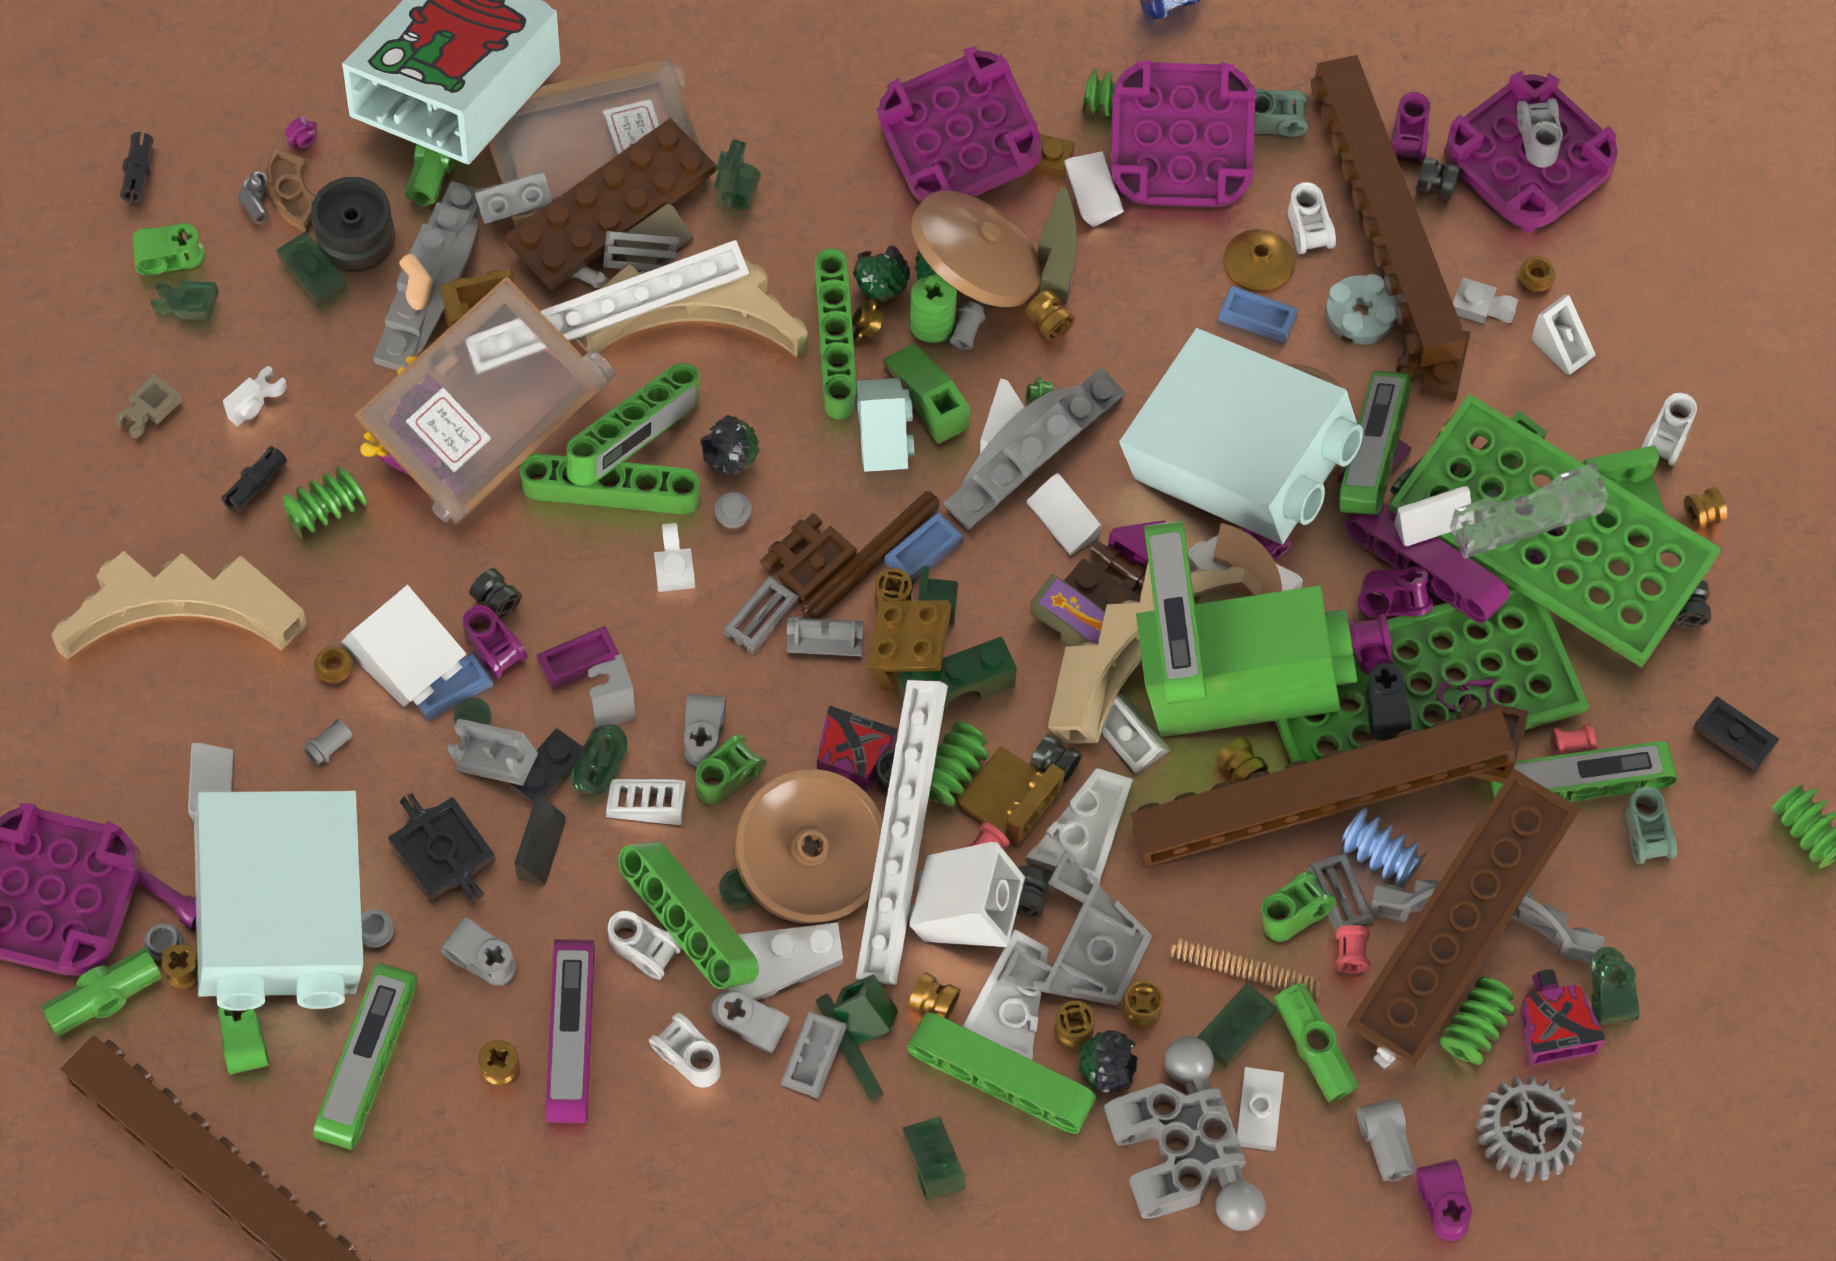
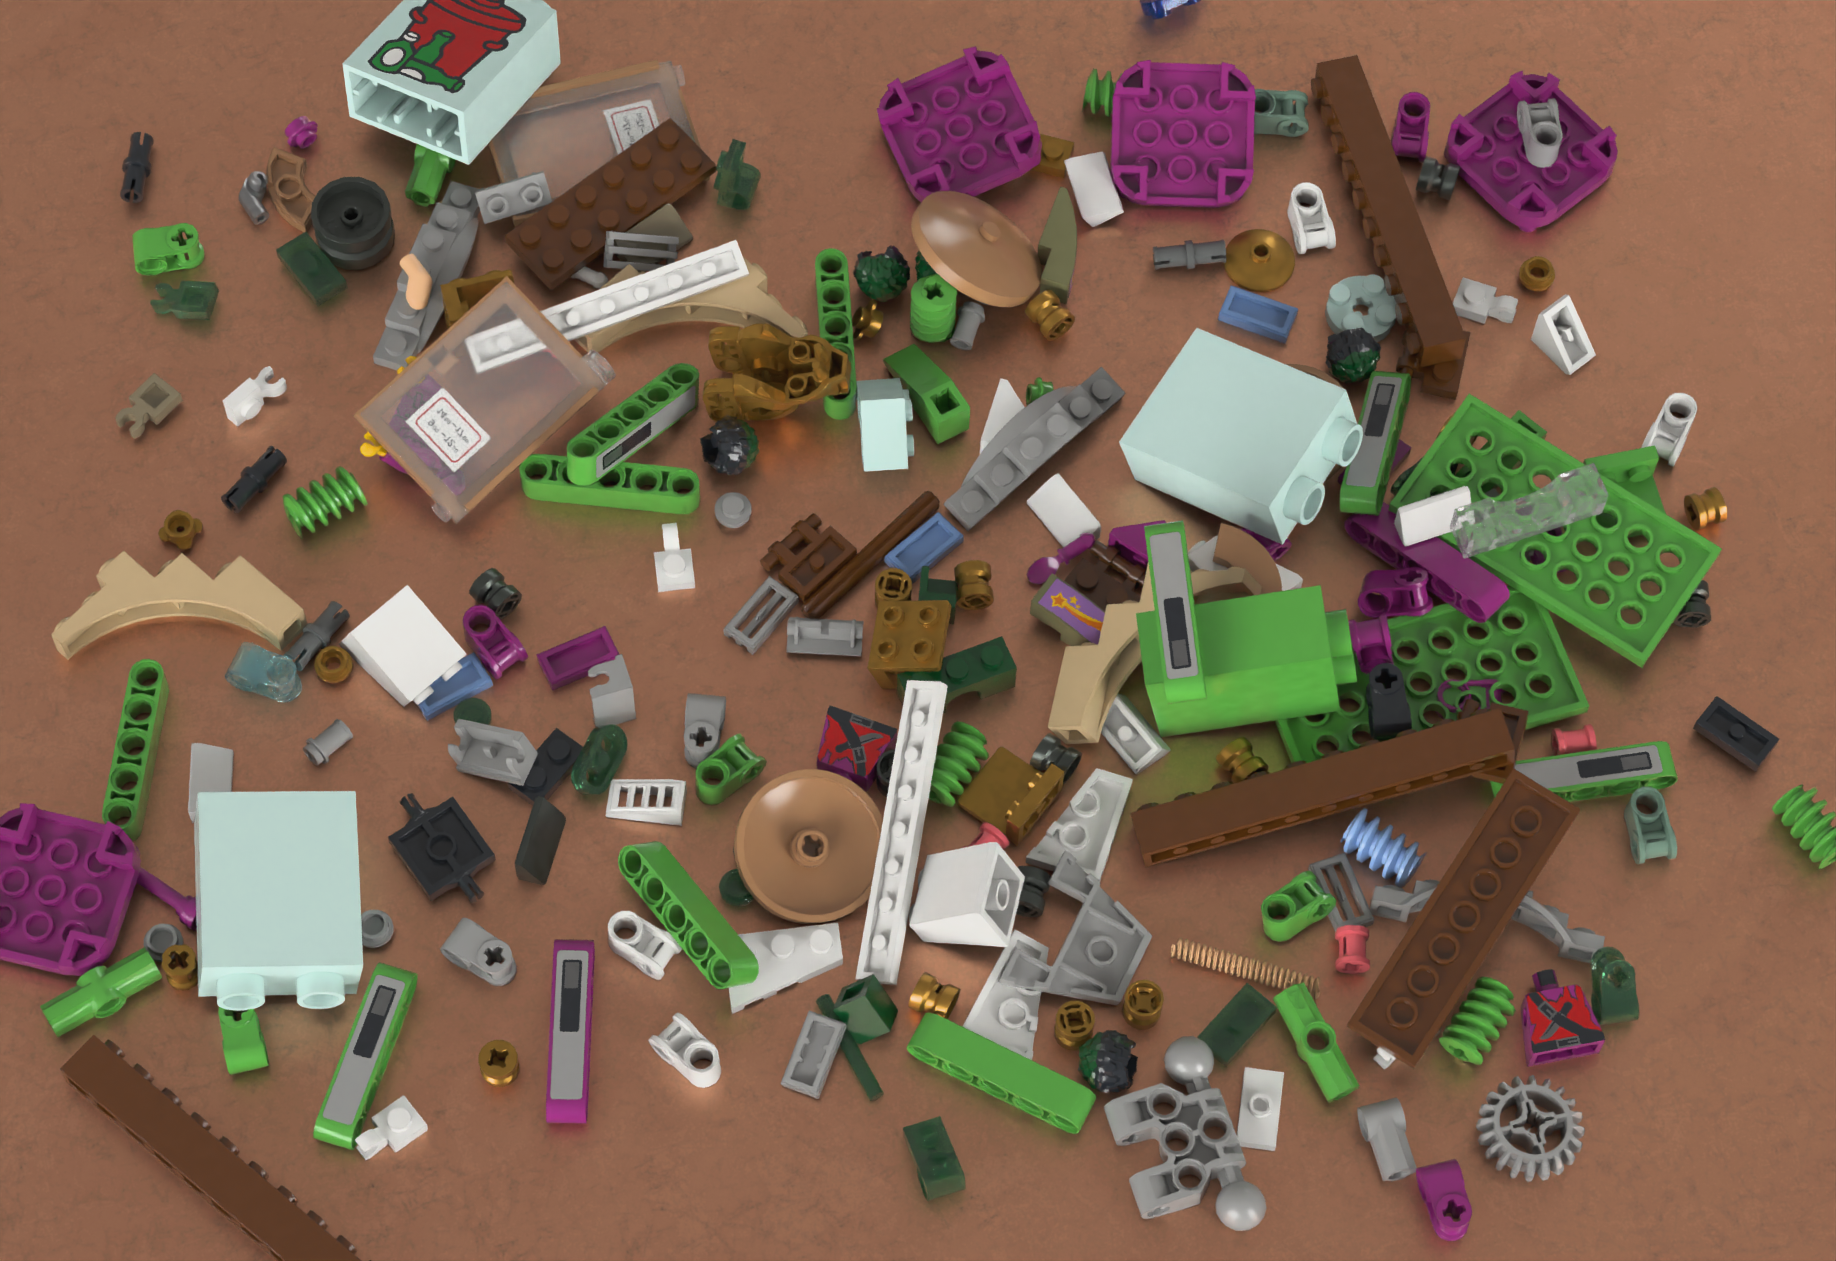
(134, 734): none -> bright green beam
(176, 520): none -> pearl gold plate
(264, 673): none -> clear light blue piece
(317, 635): none -> dark grey pin
(394, 1126): none -> white plate
(756, 1021): light grey piece -> none
(771, 372): none -> pearl gold animal
(973, 584): none -> pearl gold wheel
(1045, 566): none -> magenta piece
(1189, 254): none -> dark grey pin
(1352, 355): none -> piece

